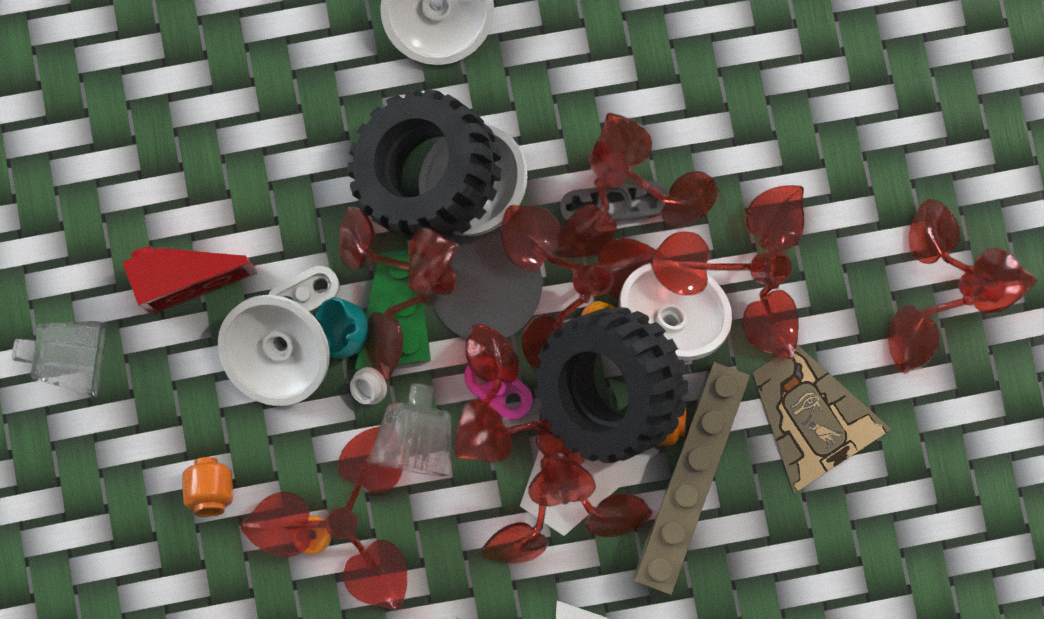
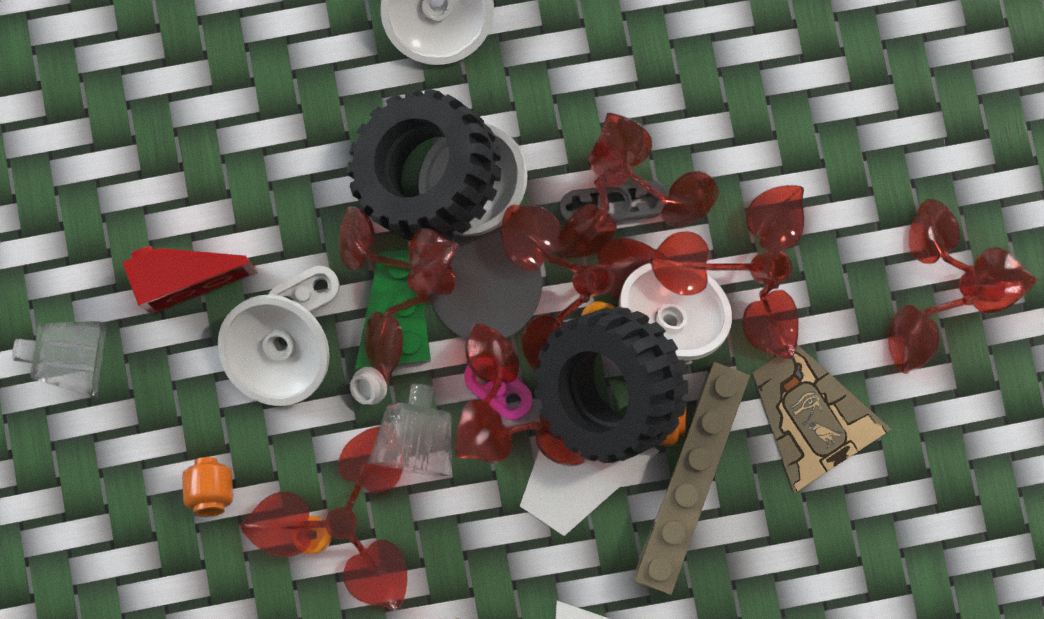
(344, 326): teal hair -> none
(565, 482): clear red plant -> none

